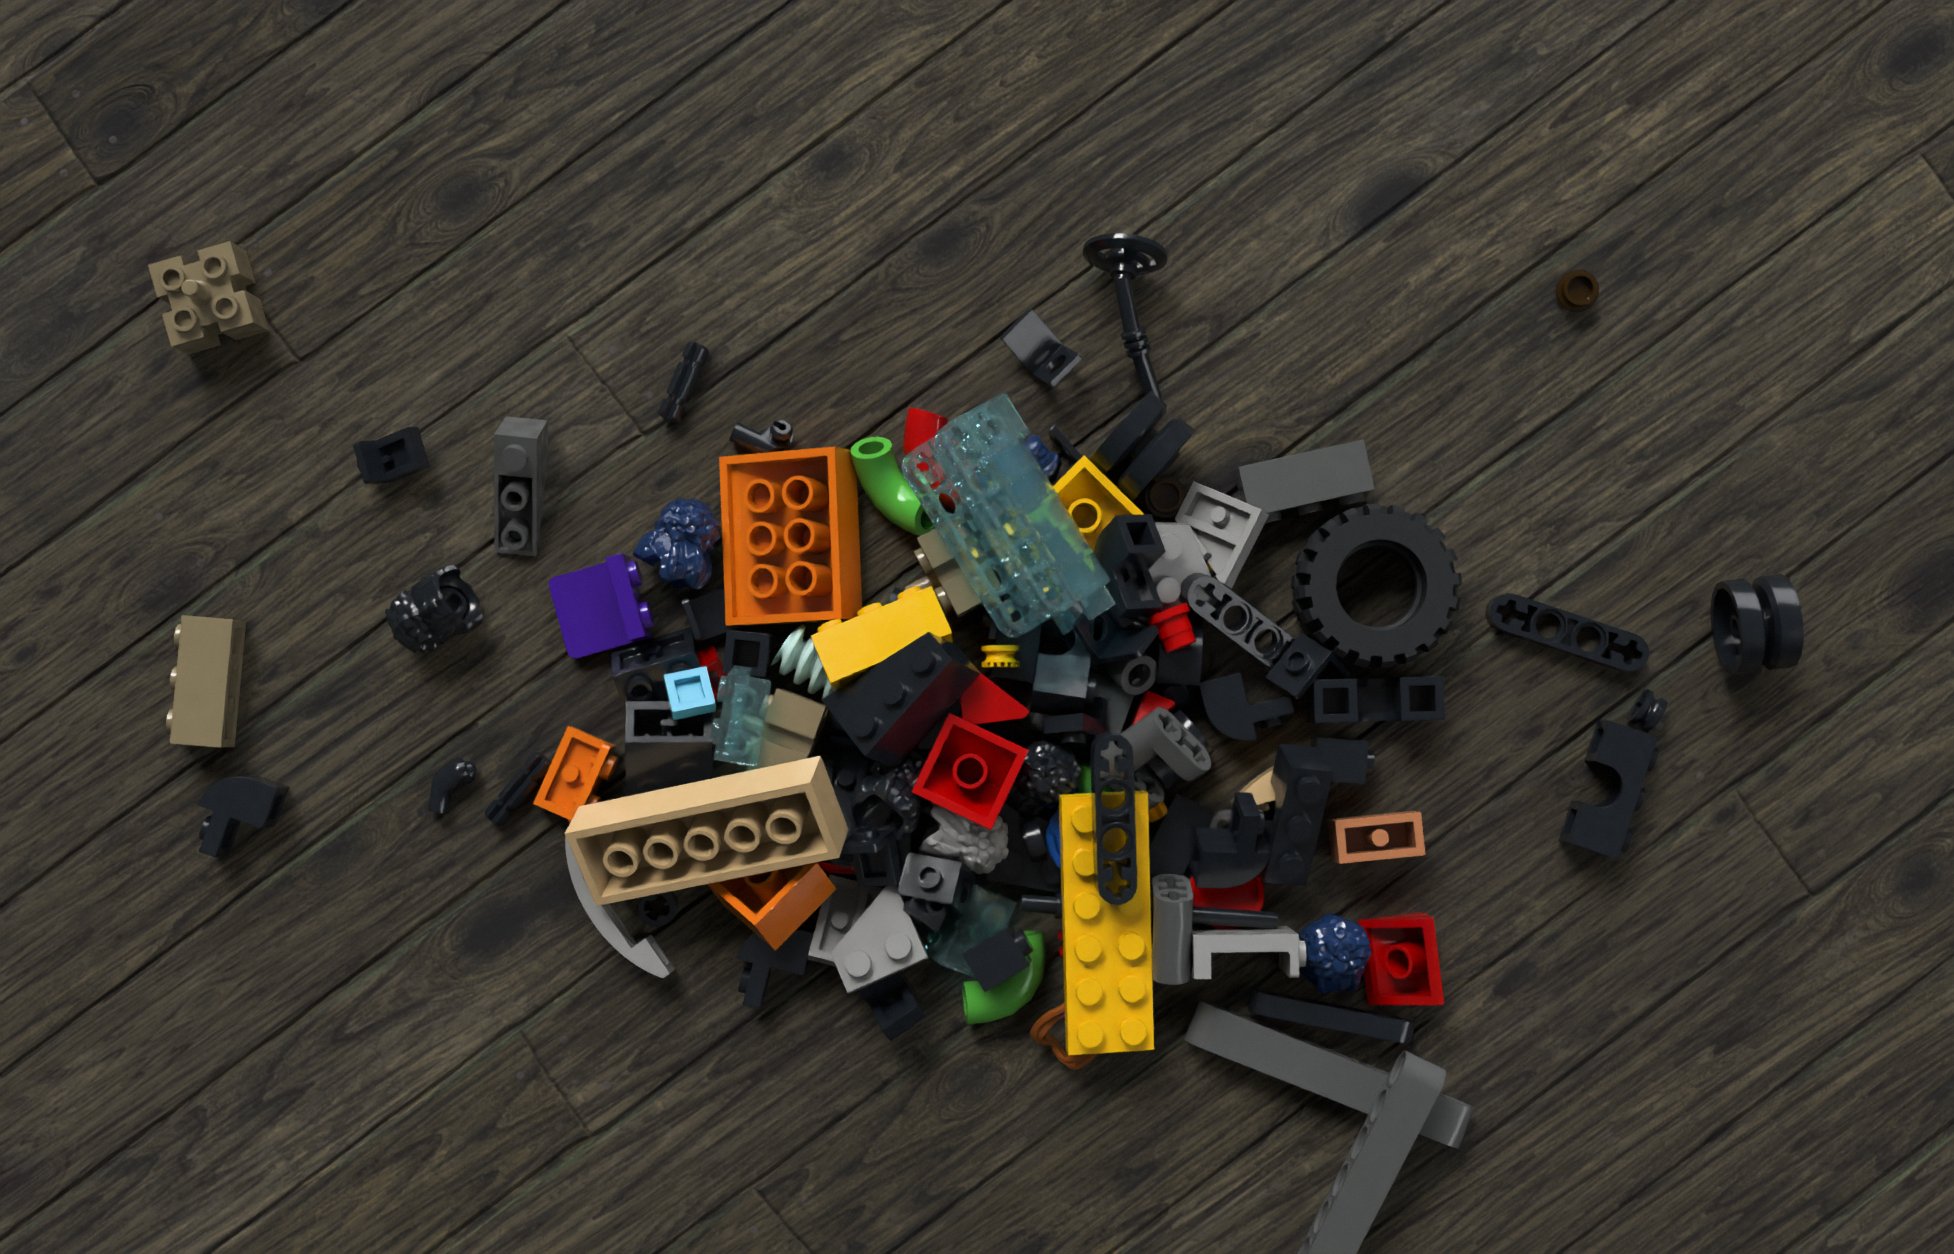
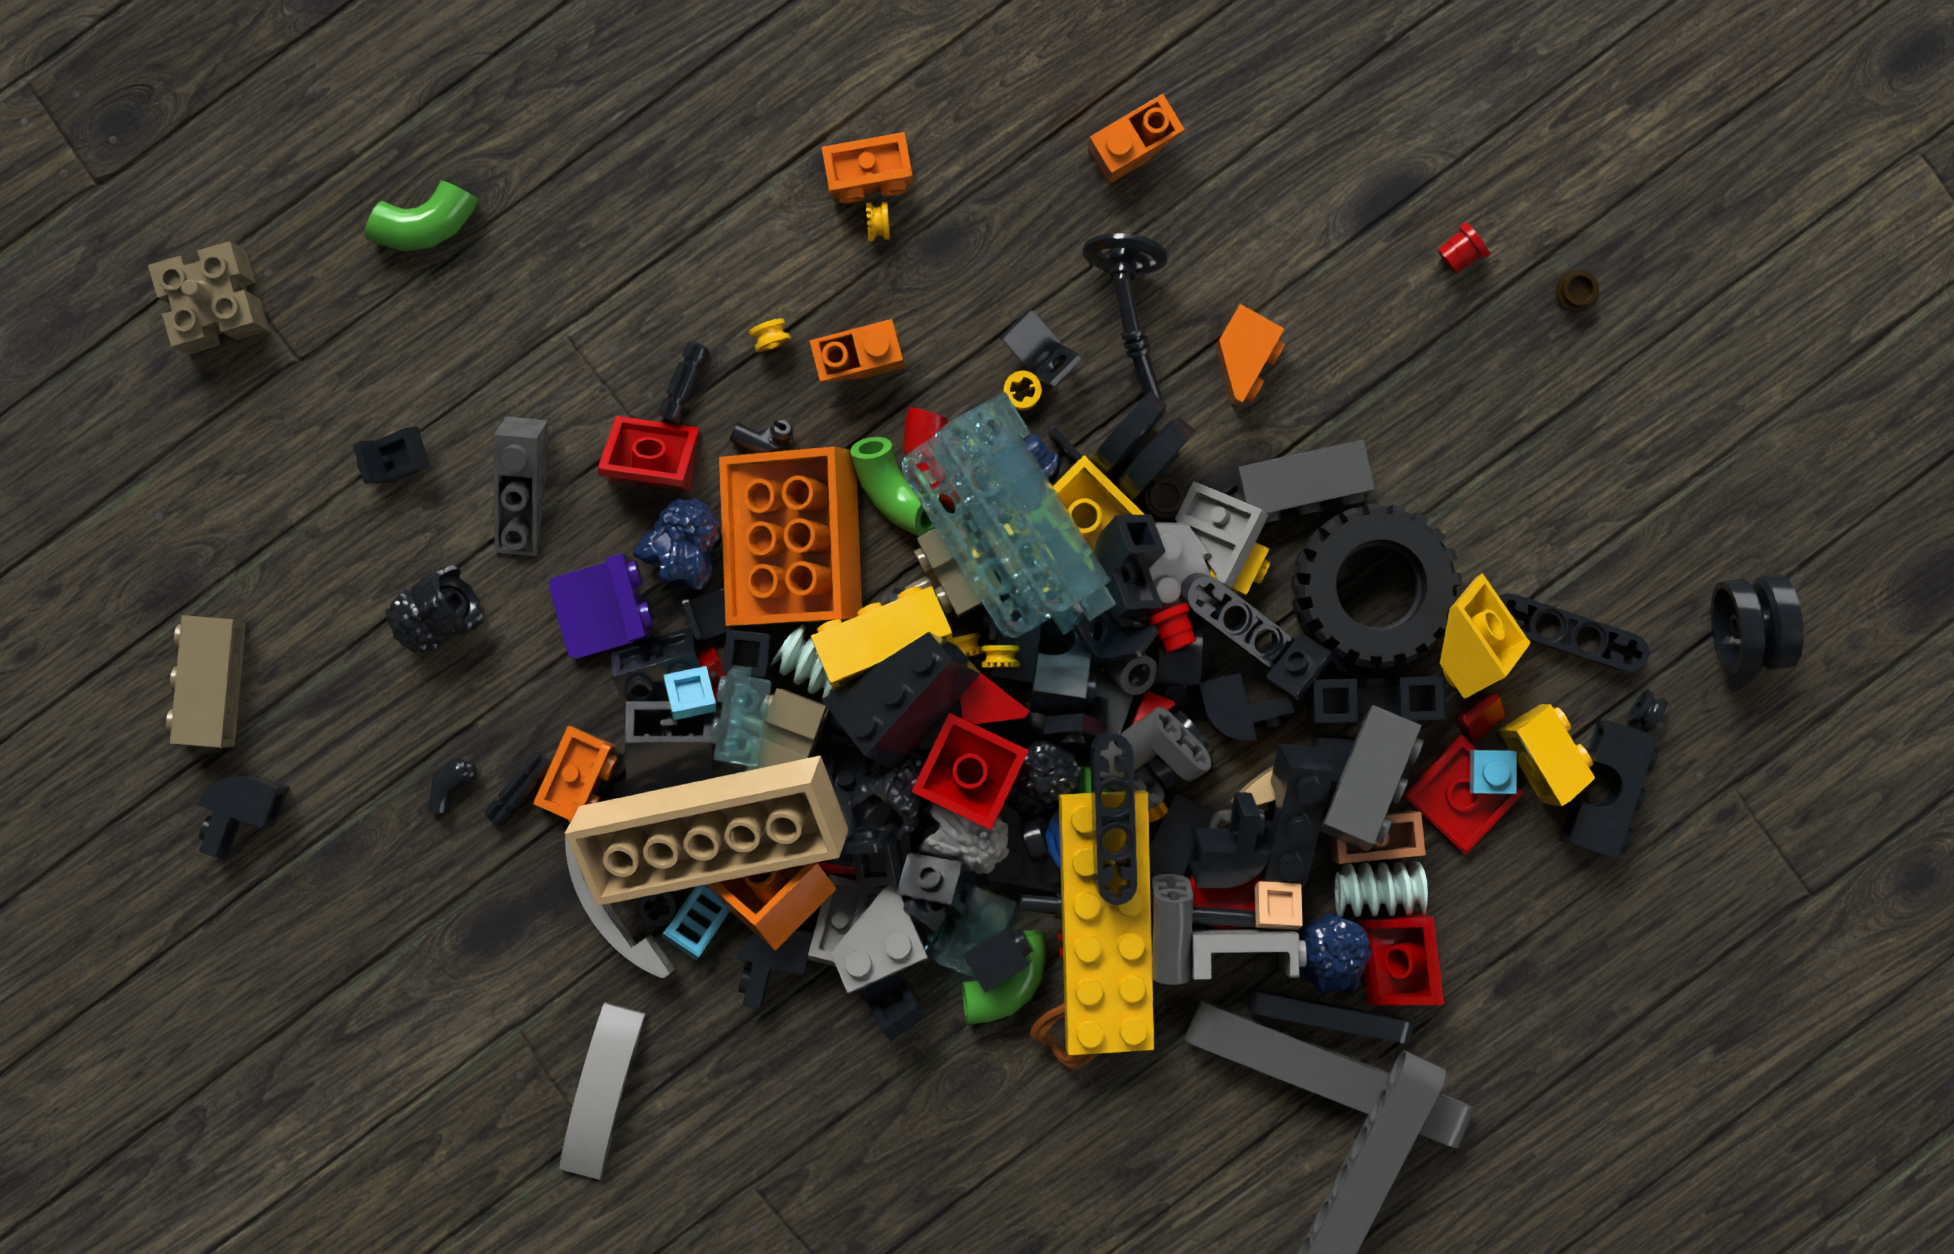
(421, 226): none -> bright green cylinder
(600, 1090): none -> light grey slope
(650, 454): none -> red slope
(682, 942): none -> medium azure slope
(770, 335): none -> yellow bush
(857, 353): none -> orange slope
(868, 167): none -> orange bracket
(878, 220): none -> yellow bush
(968, 644): none -> yellow bush
(1017, 378): none -> yellow bush
(1134, 138): none -> orange slope
(1243, 351): none -> orange slope
(1252, 570): none -> yellow bracket
(1278, 905): none -> light nougat plate
(1372, 779): none -> dark grey brick
(1381, 887): none -> light aqua piece
(1446, 800): none -> red tile
(1463, 249): none -> red piece
(1480, 639): none -> yellow slope
(1481, 716): none -> red slope
(1493, 771): none -> medium azure plate
(1548, 754): none -> yellow slope

